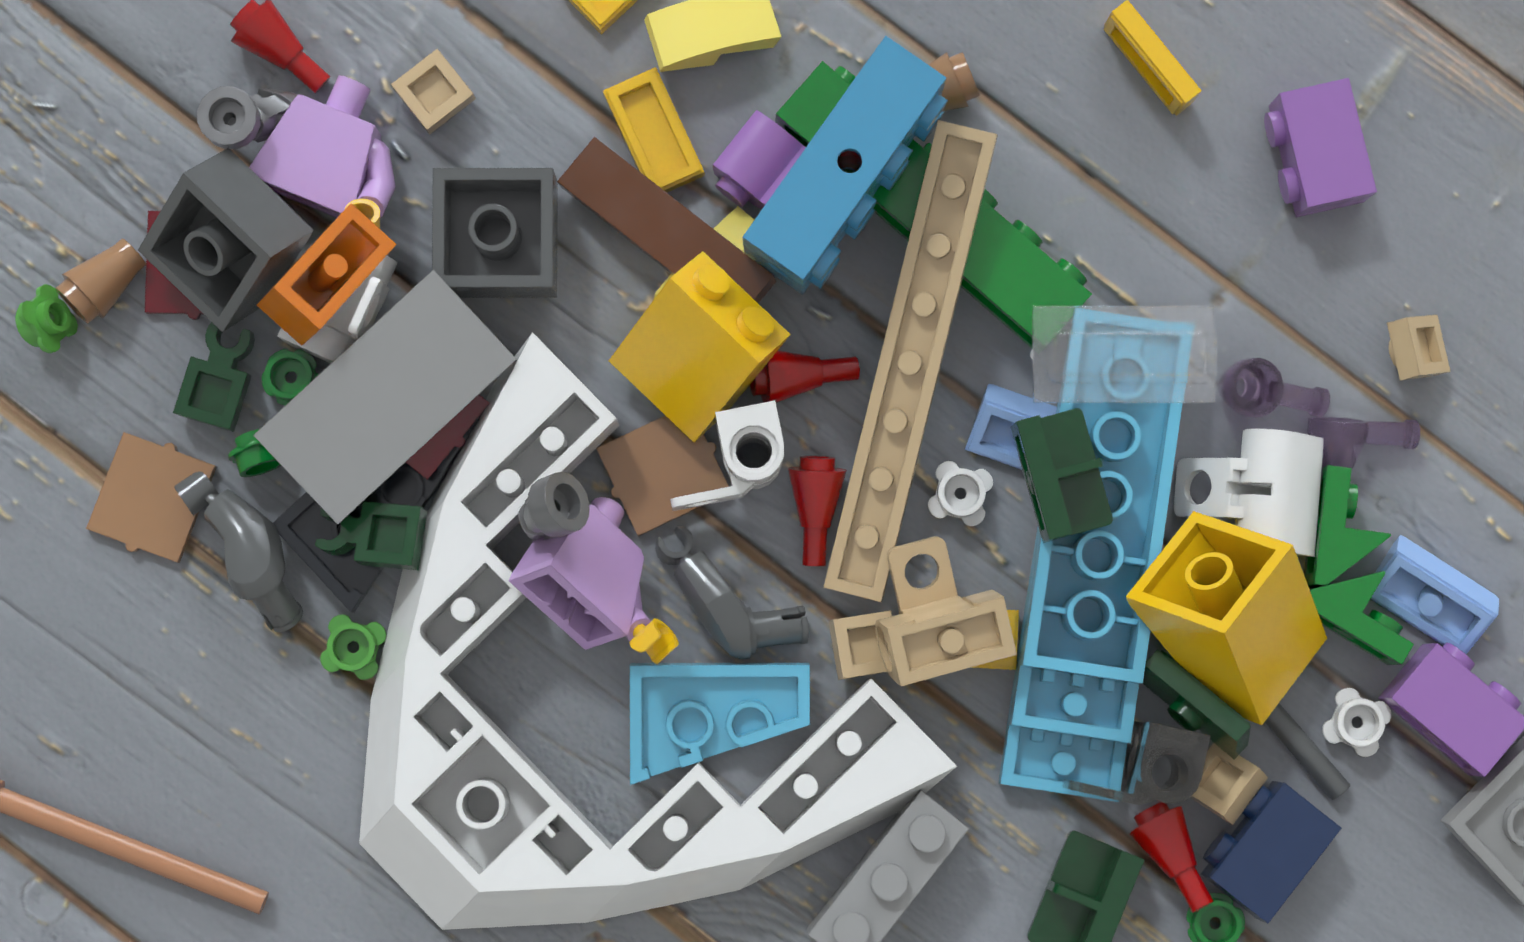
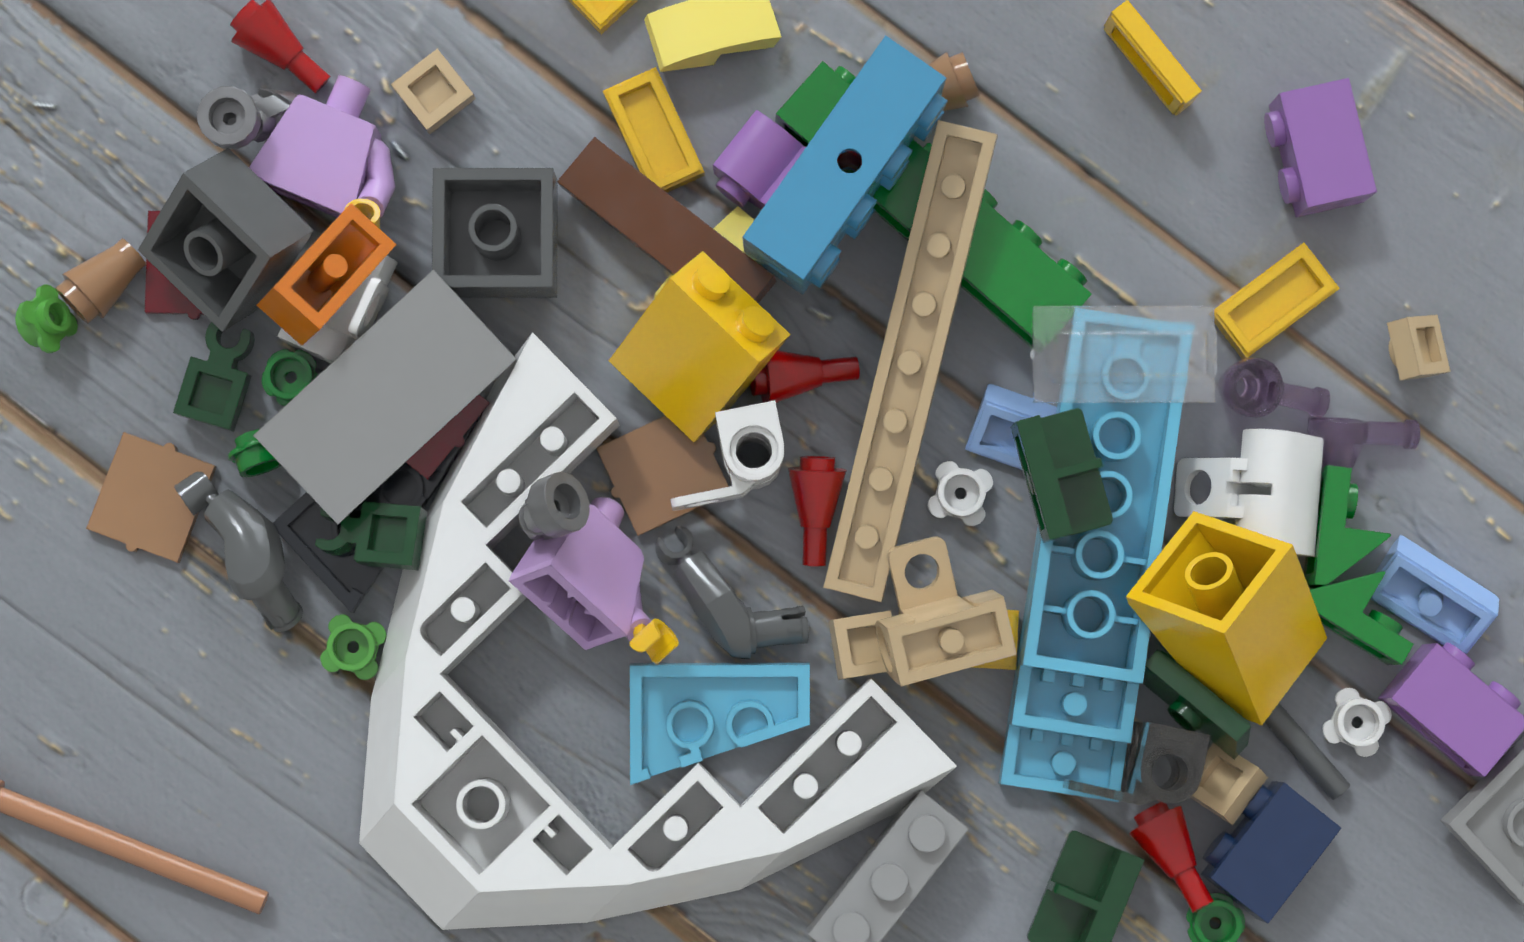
(1274, 301): none -> yellow tile

